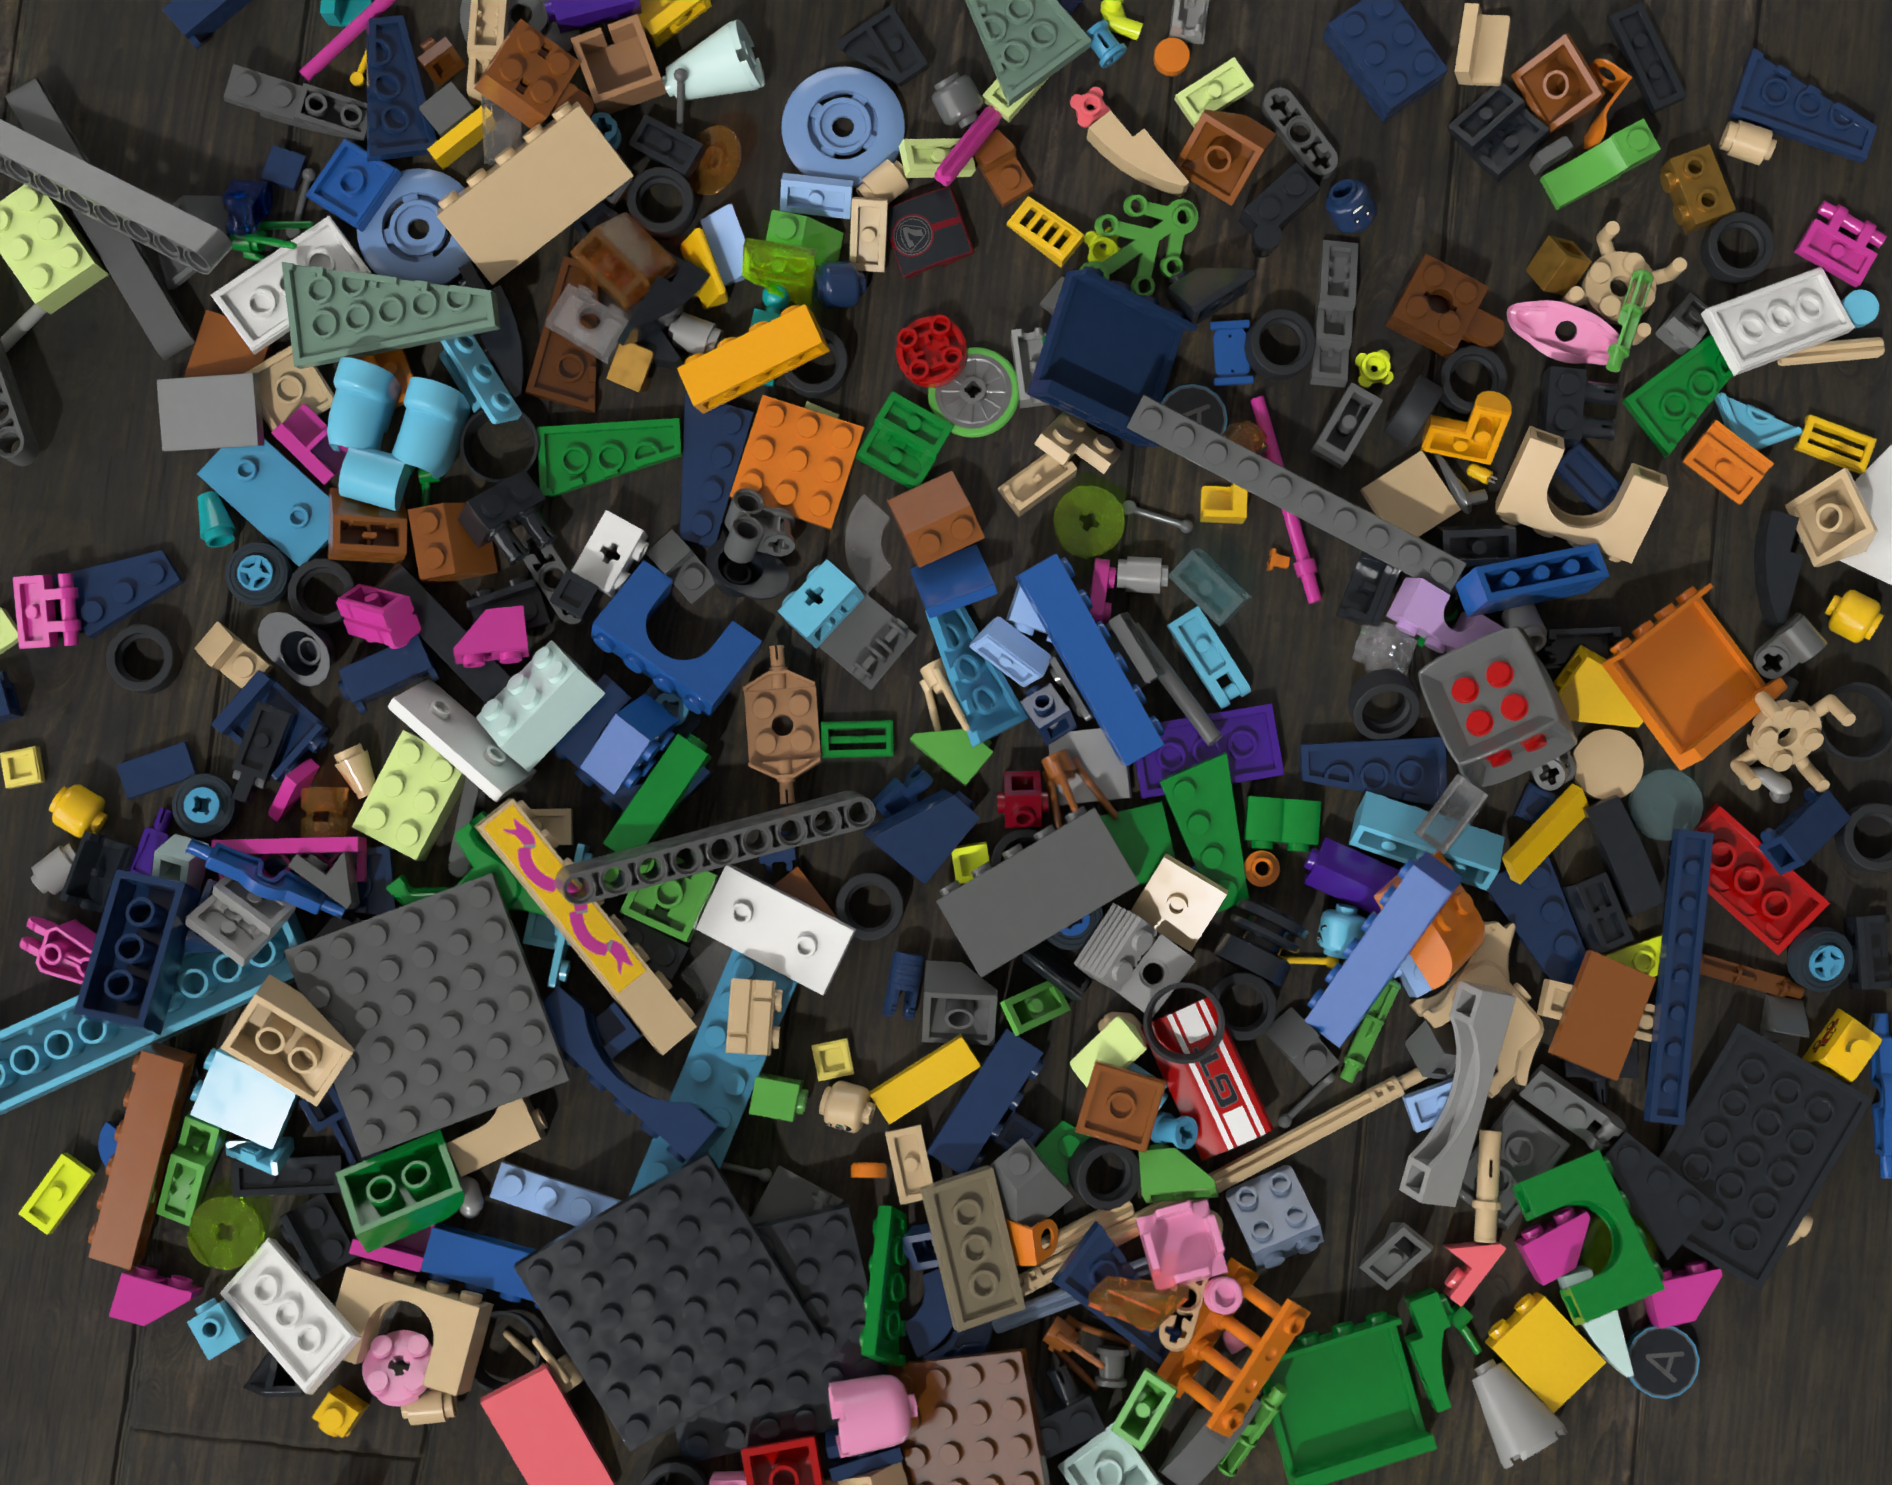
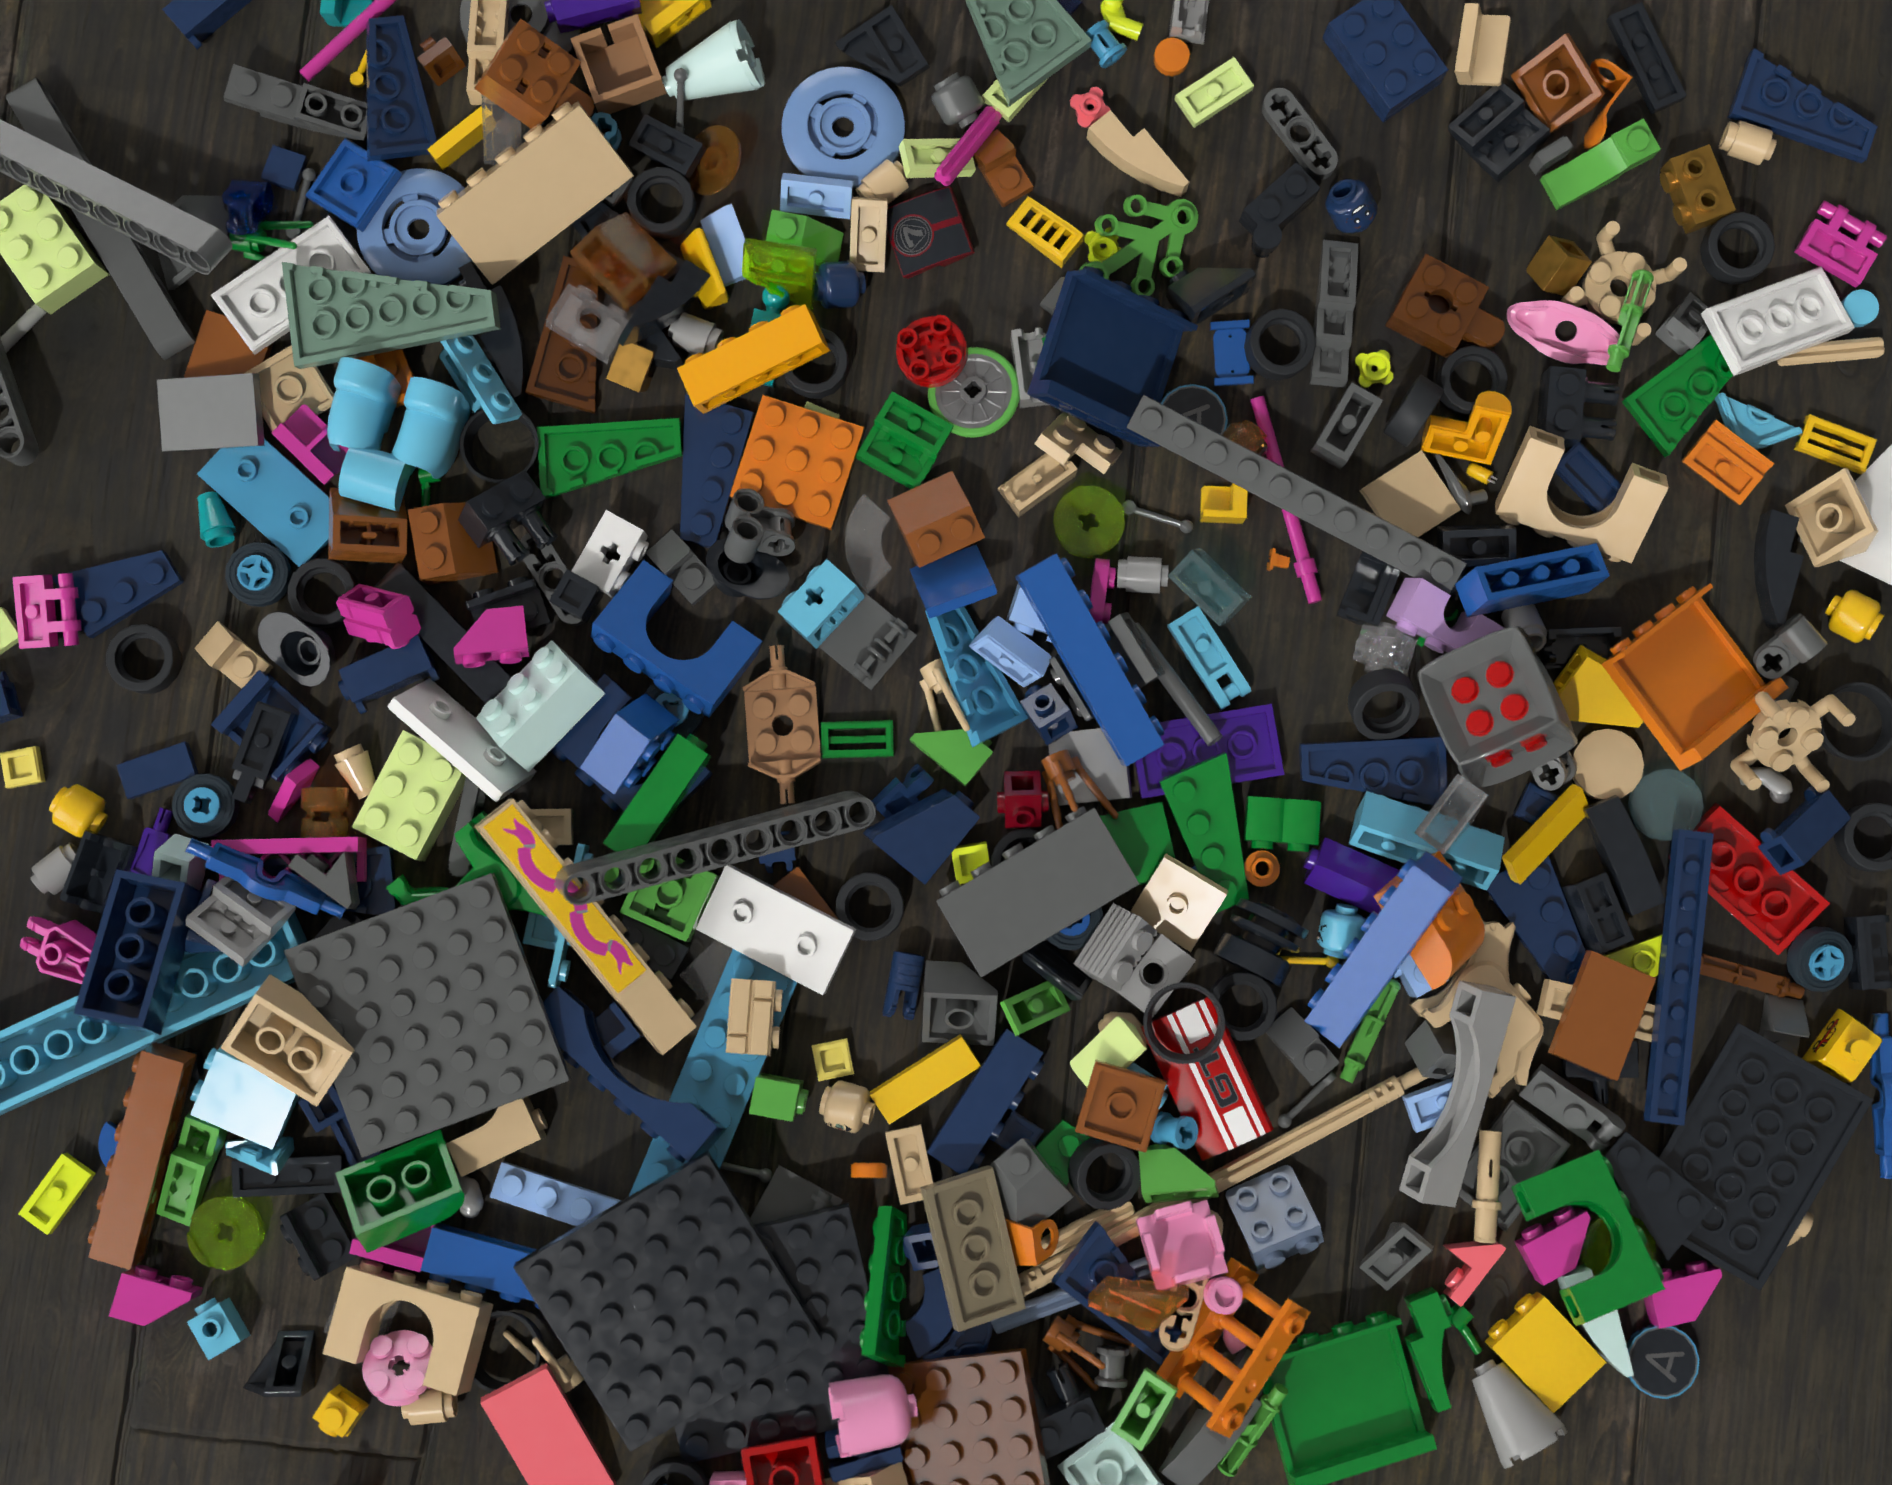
(290, 1316): white plate -> none
(446, 109): dark grey panel -> none
(1224, 153): dark orange slope -> none

